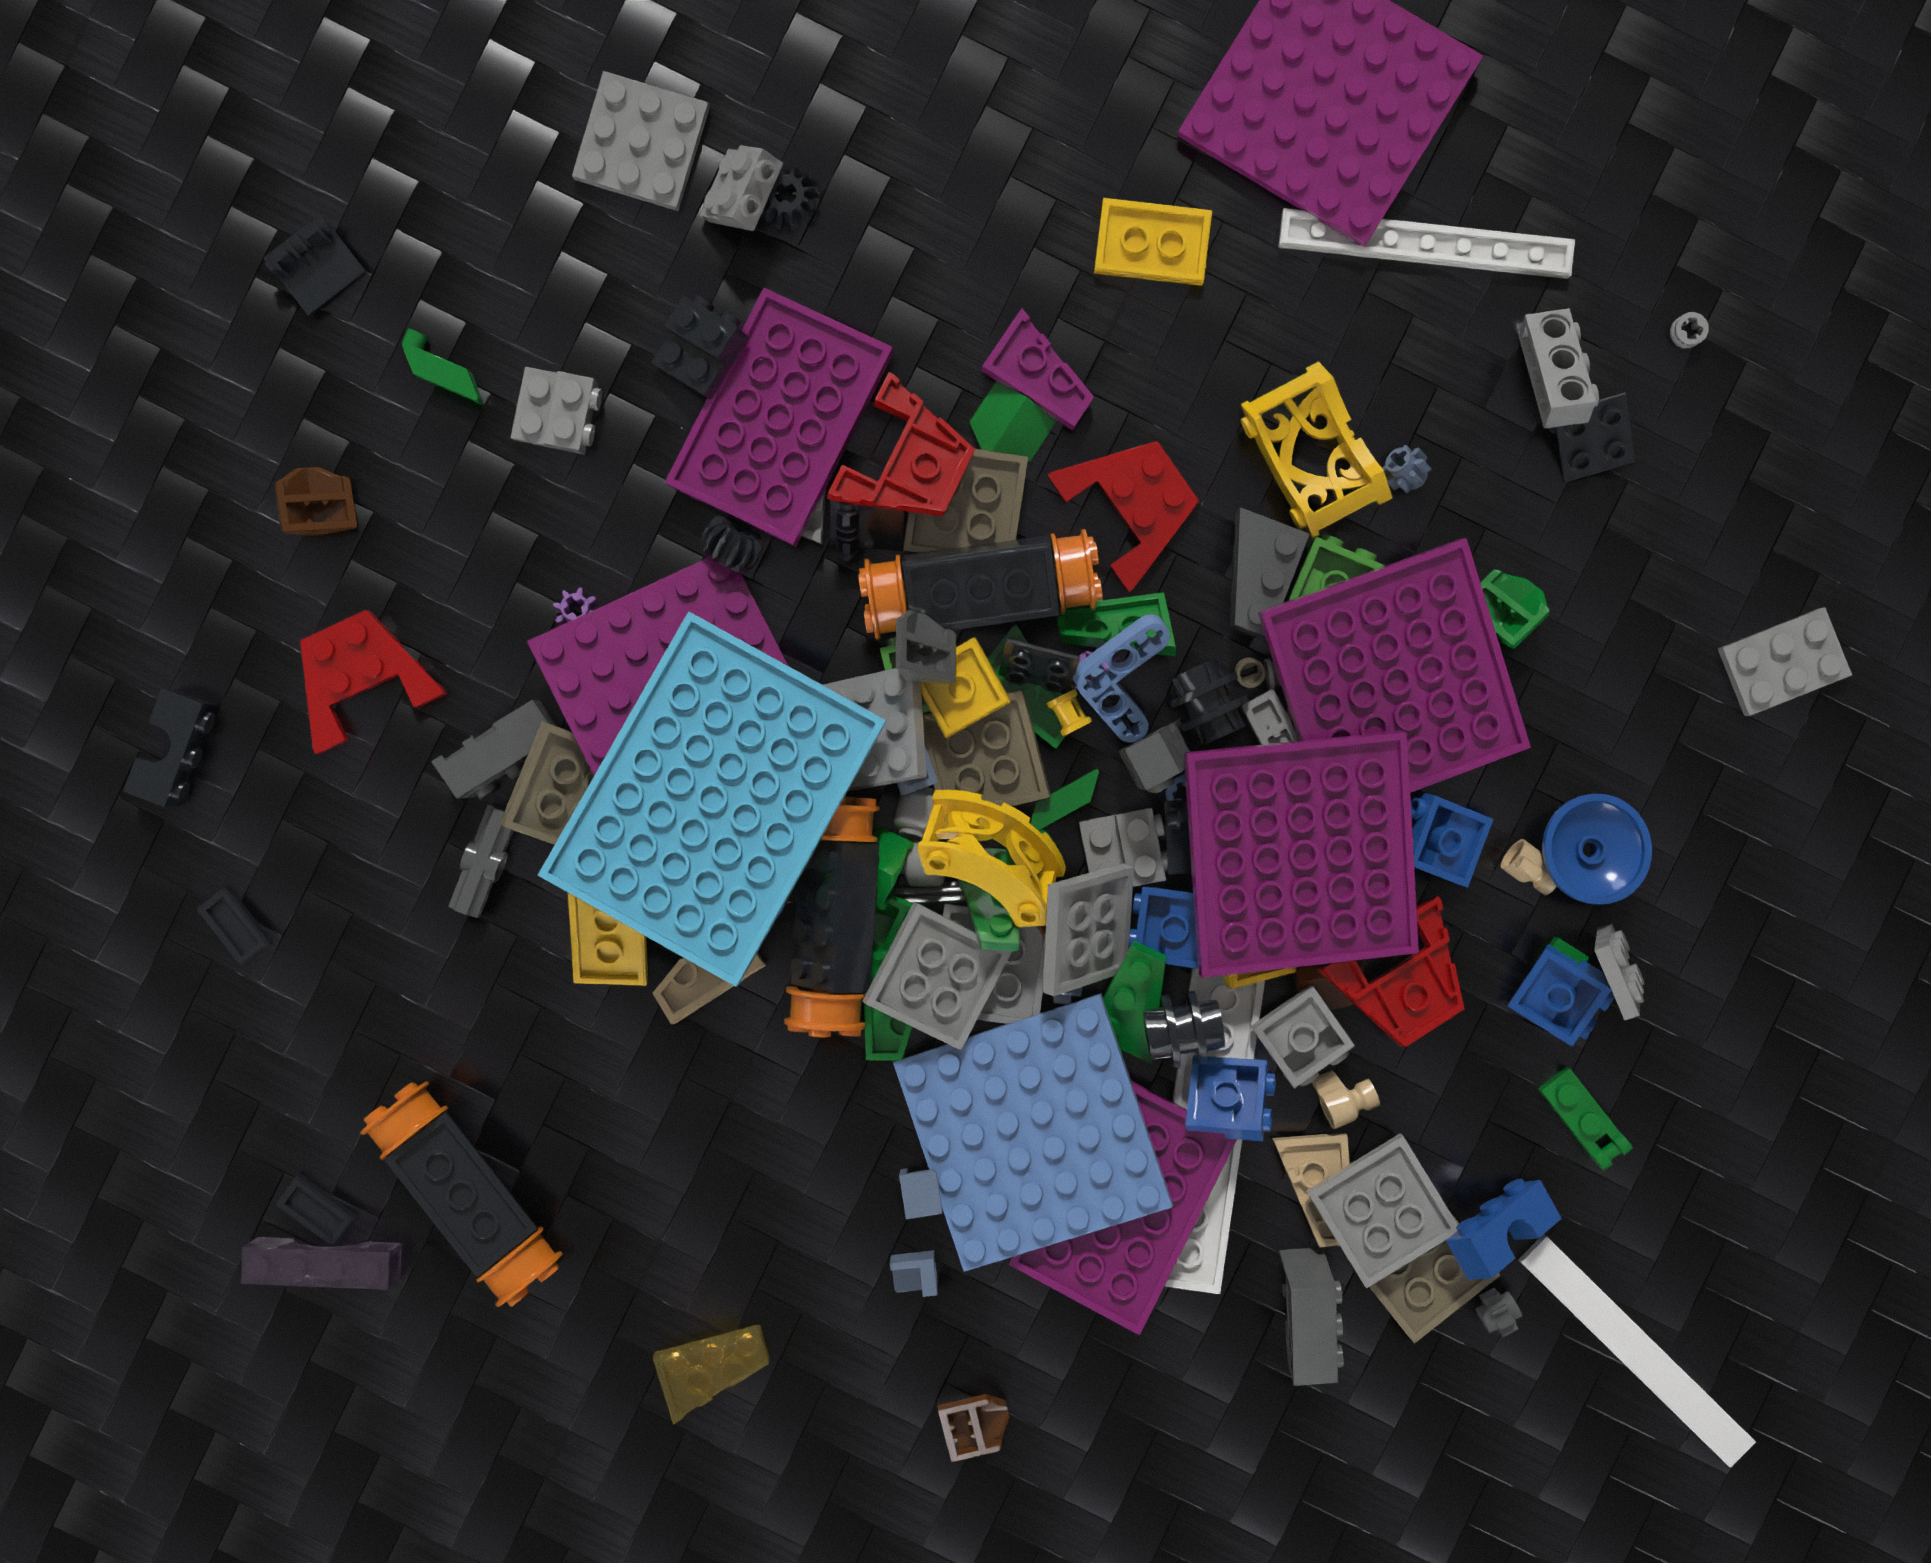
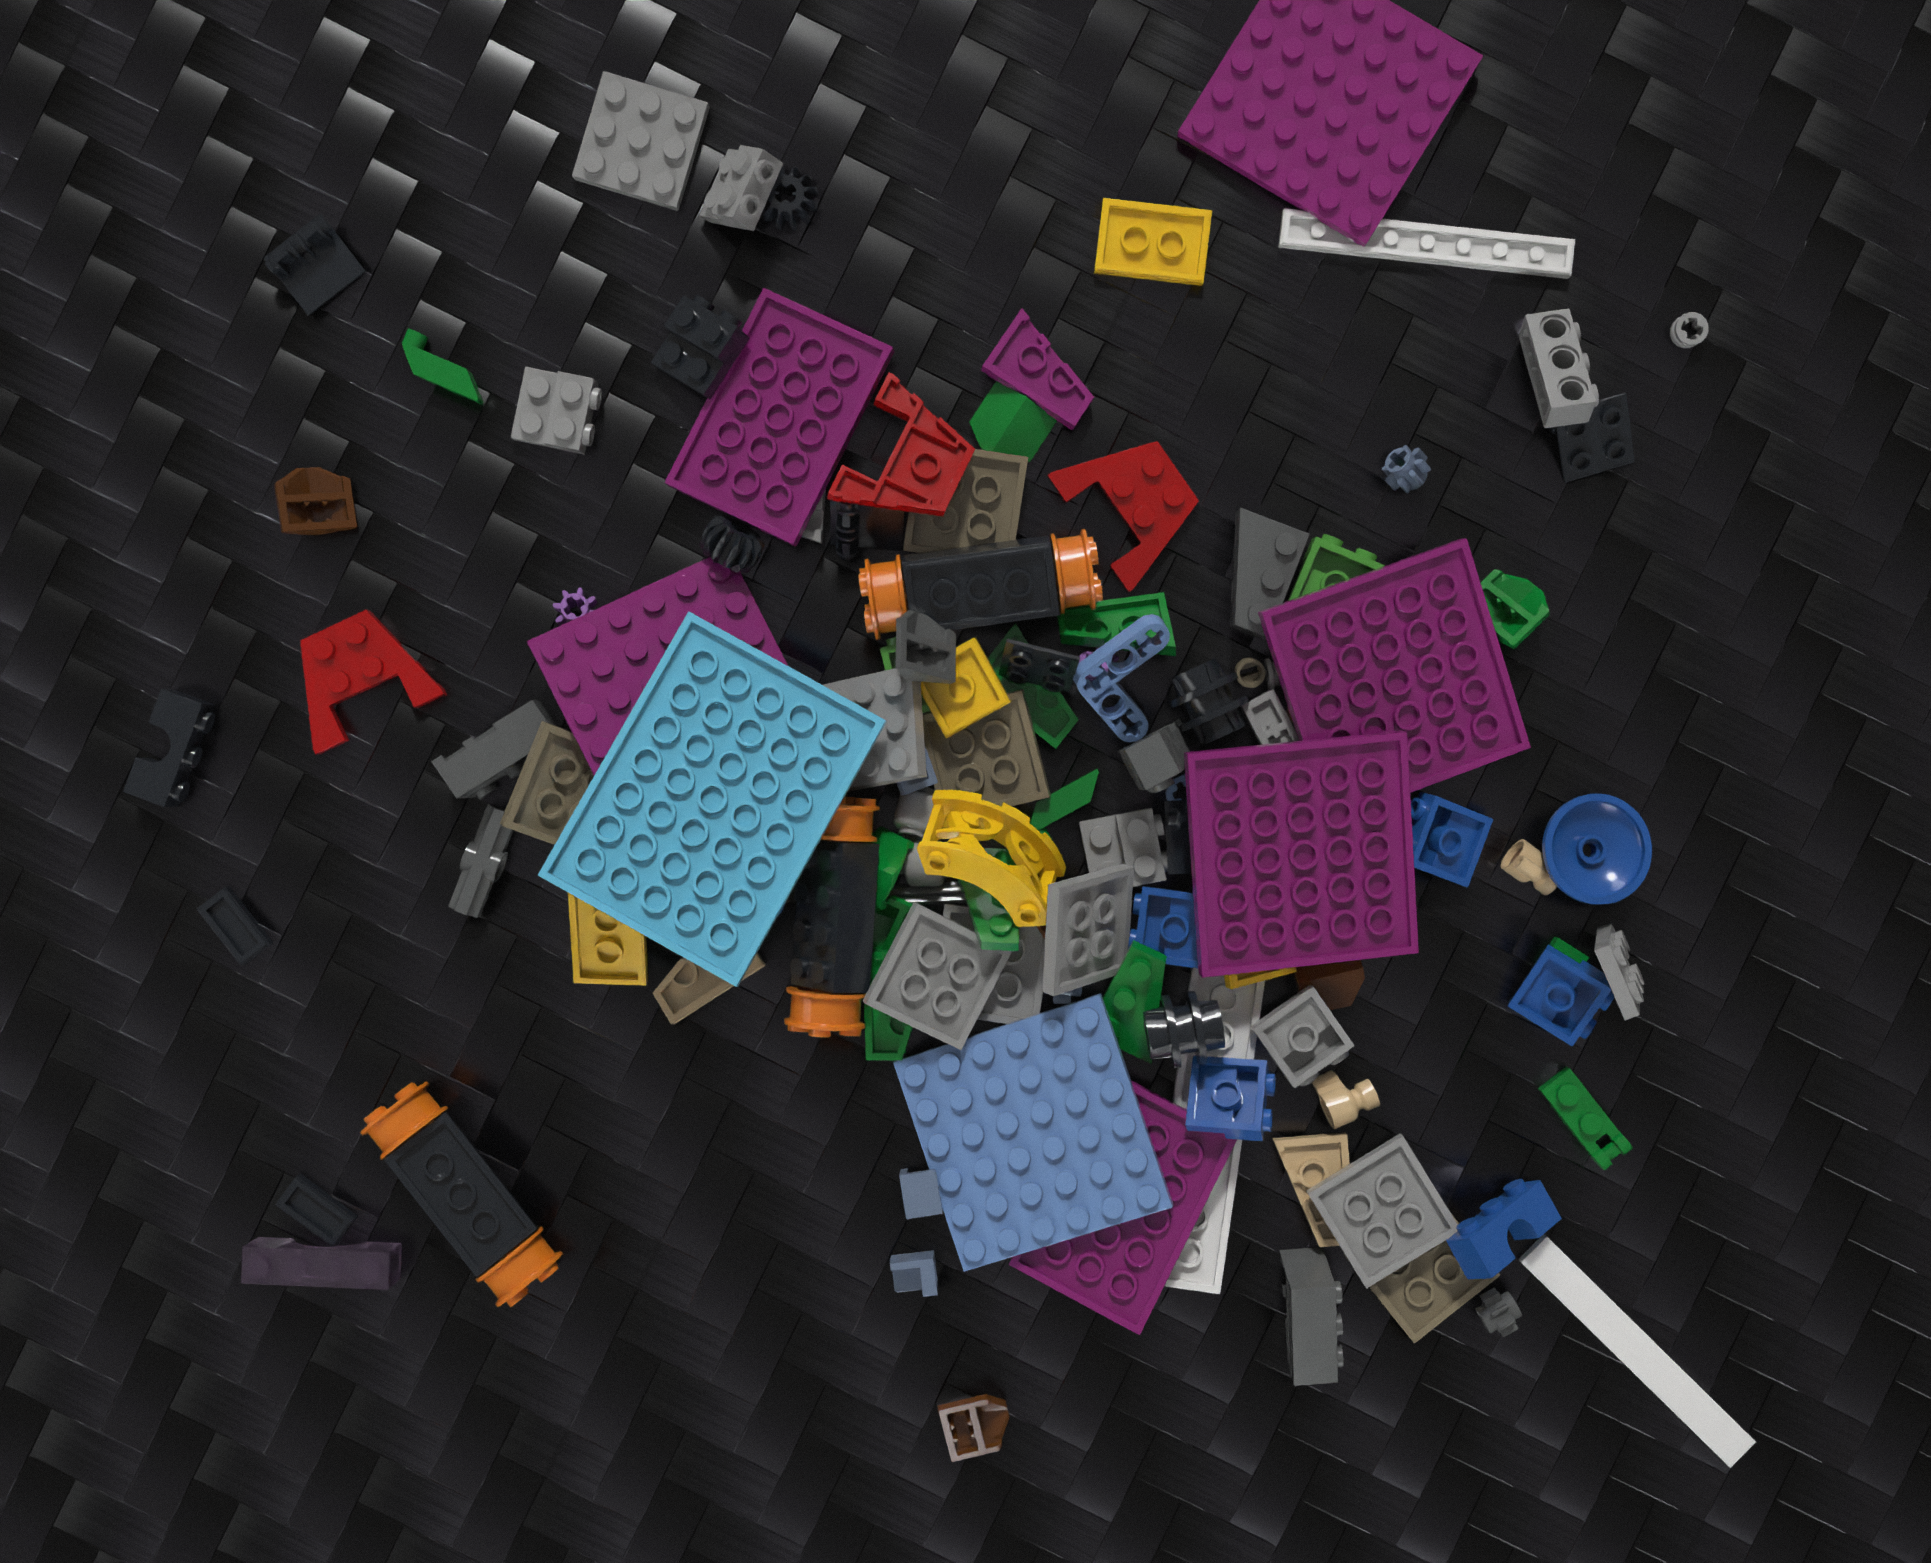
(705, 1367): clear yellow wing -> none
(1069, 712): yellow bush -> none
(1324, 402): yellow fence -> none
(1412, 994): red wing -> none
(1784, 661): light grey plate -> none

